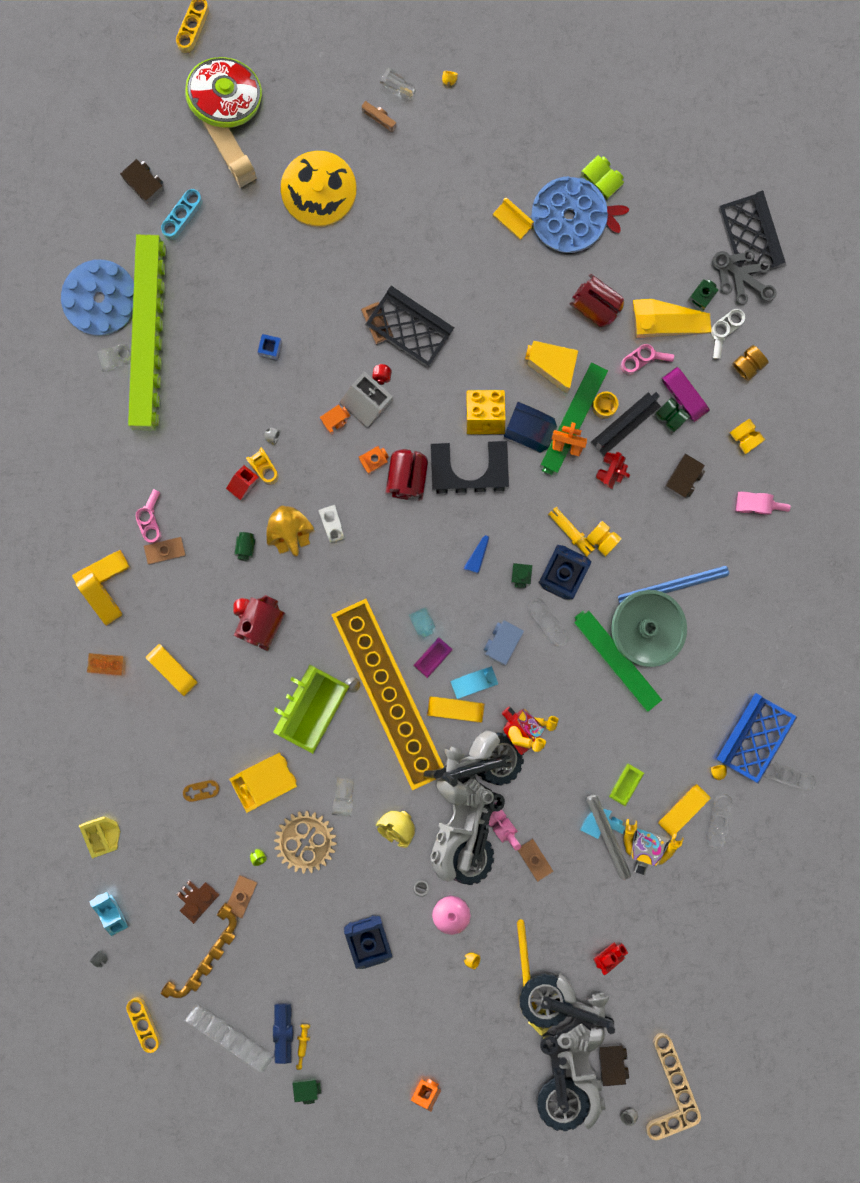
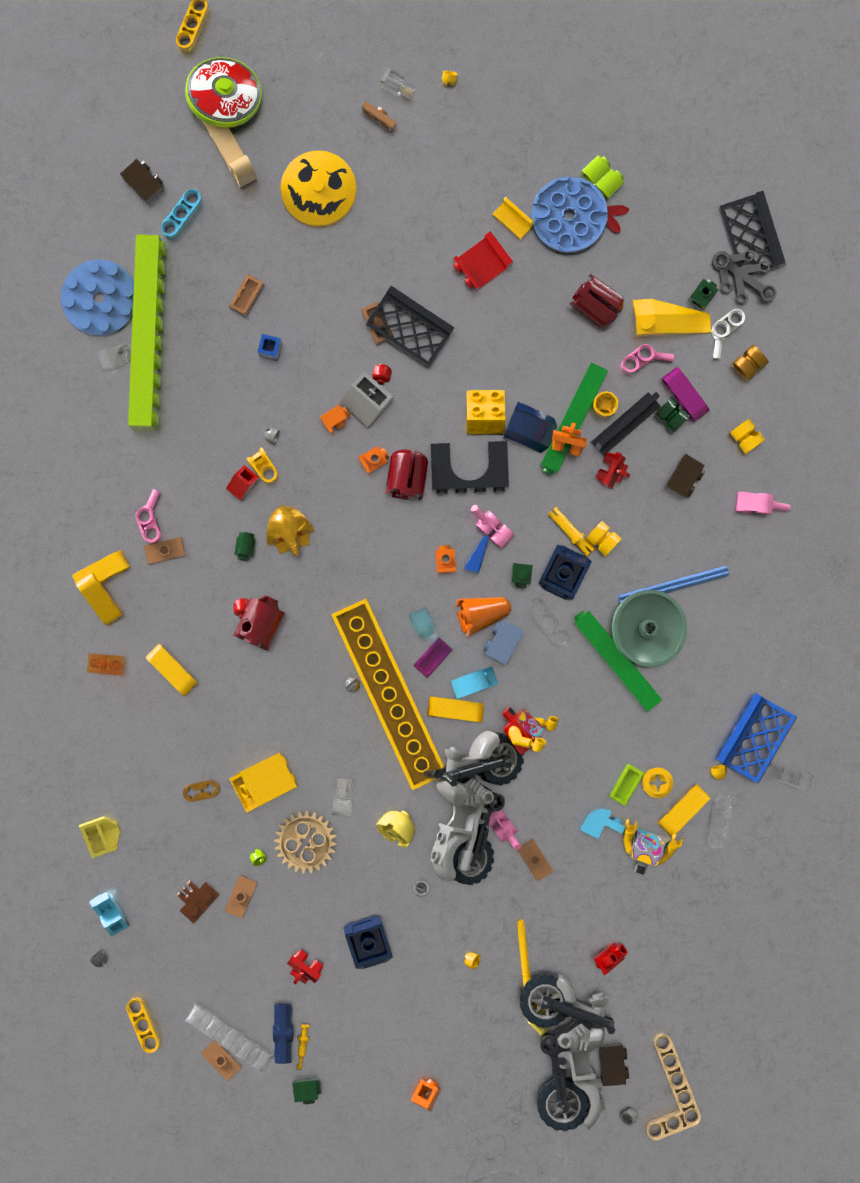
(214, 953): pearl gold bar -> none
(221, 1060): none -> medium nougat plate
(246, 295): none -> medium nougat plate
(310, 708): lime piece -> none
(311, 973): none -> red hips
(331, 523): white leg -> none
(445, 567): none -> orange brick
(451, 915): bright pink cylinder -> none
(481, 612): none -> orange cone
(482, 262): none -> red panel
(491, 527): none -> bright pink beam
(553, 363): yellow slope -> none
(608, 836): light grey axle -> none
(663, 776): none -> yellow gear

